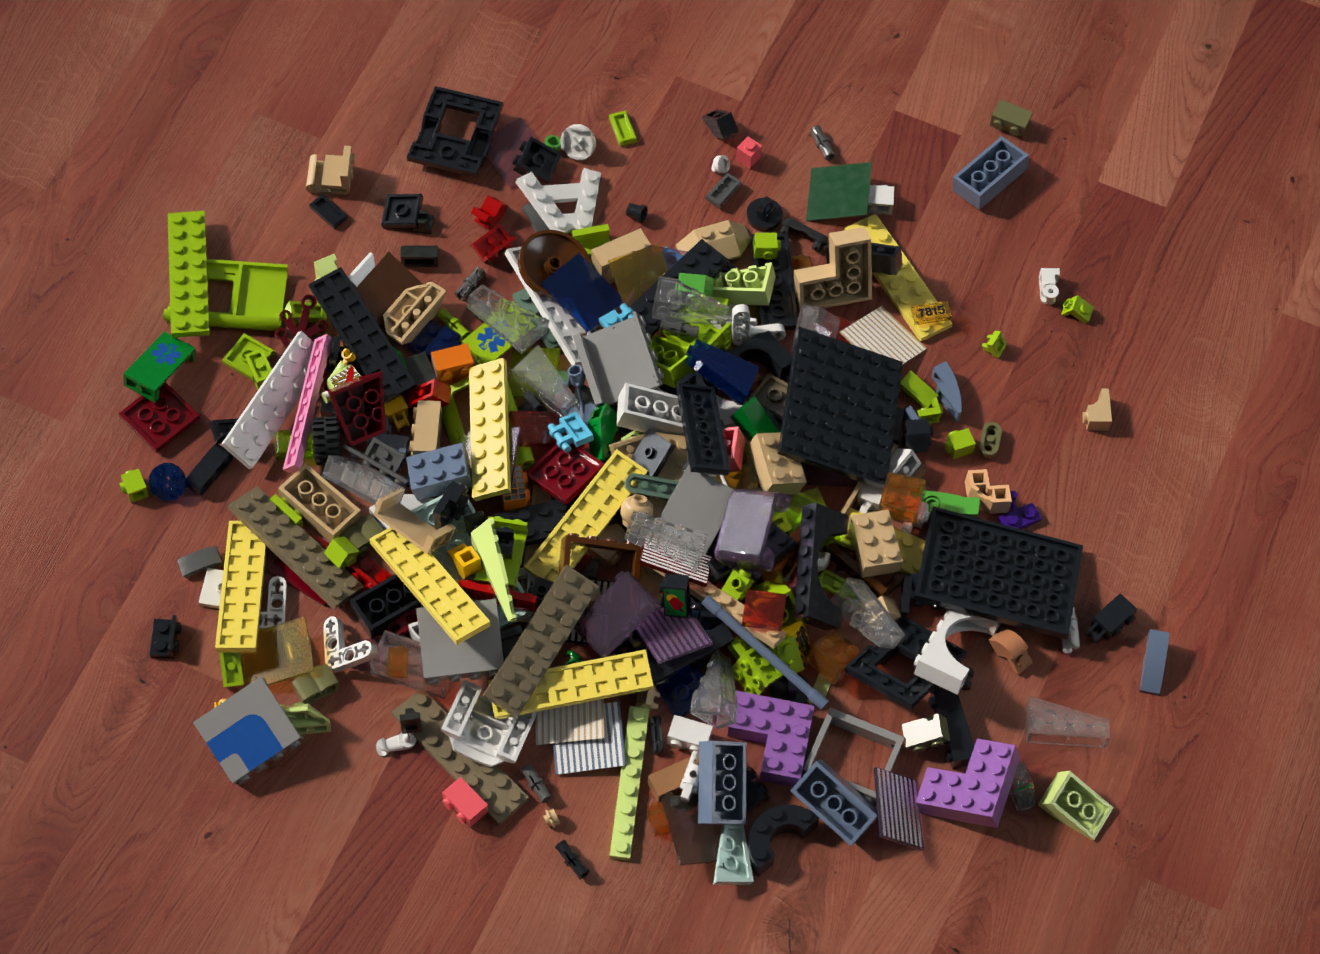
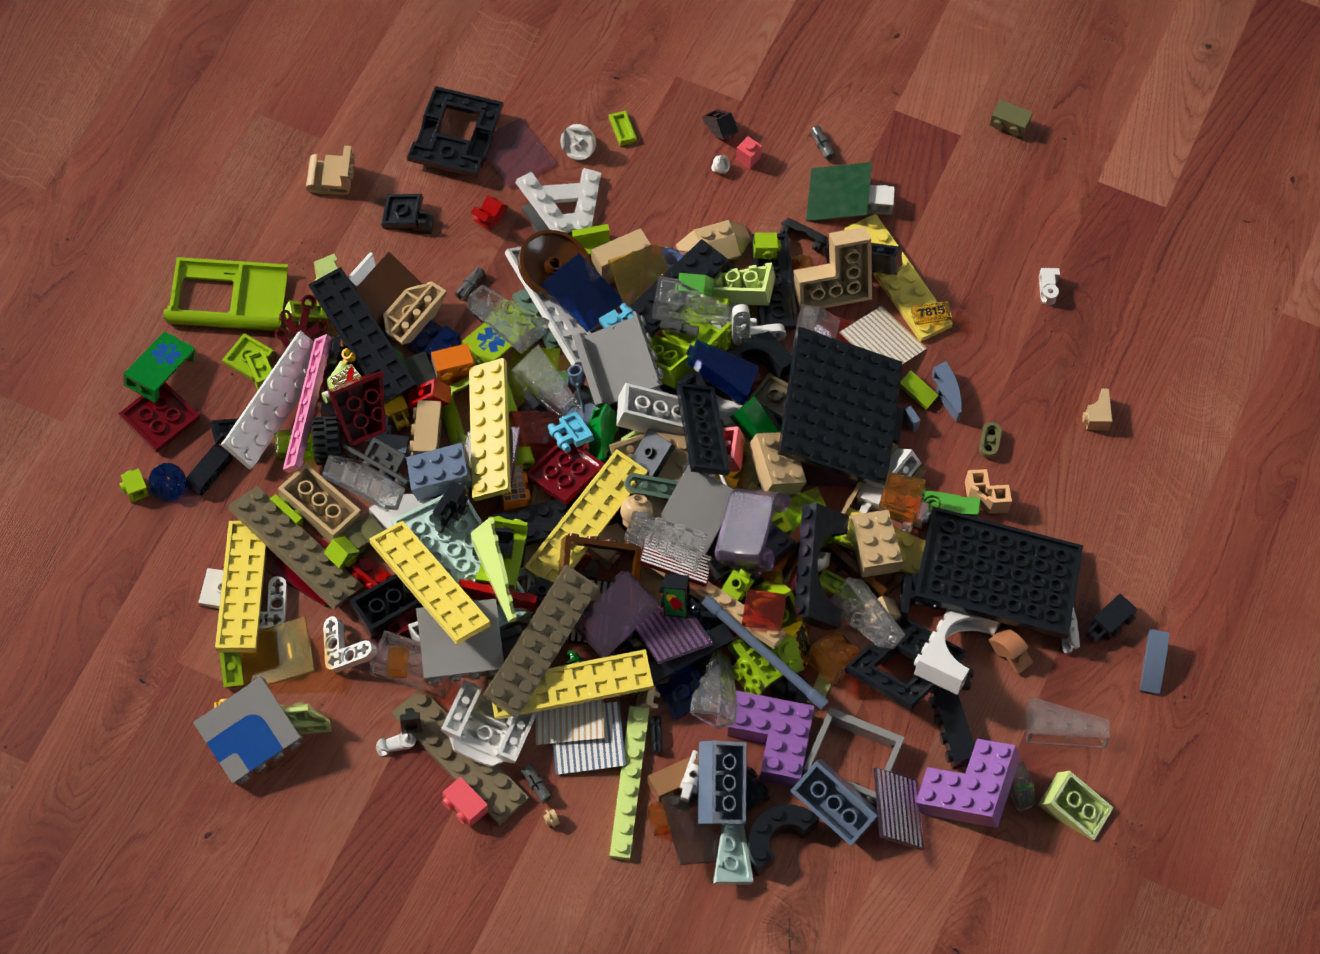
(164, 638): black bracket -> none
(188, 274): lime plate -> none
(199, 561): dark grey slope -> none
(315, 685): olive brick -> none
(328, 211): black tile -> none
(410, 525): tan panel -> none
(419, 255): pearl dark grey brick -> none
(446, 317): lime pin -> none
(465, 560): yellow brick -> none
(473, 520): pearl dark grey tile -> none
(492, 242): red bracket -> none
(536, 158): black plate -> none
(553, 142): bright green tile -> none
(572, 859): black pin -> none
(637, 212): black piece -> none
(687, 733): white brick -> none
(723, 190): dark grey plate -> none
(764, 214): black tile -> none
(917, 435): black brick -> none
(926, 733): brick -> none
(932, 414): lime bracket -> none
(960, 443): lime brick -> none
(990, 172): sand blue brick -> none
(995, 344): lime tile -> none
(1020, 517): dark purple plate -> none
(1078, 308): lime bracket -> none

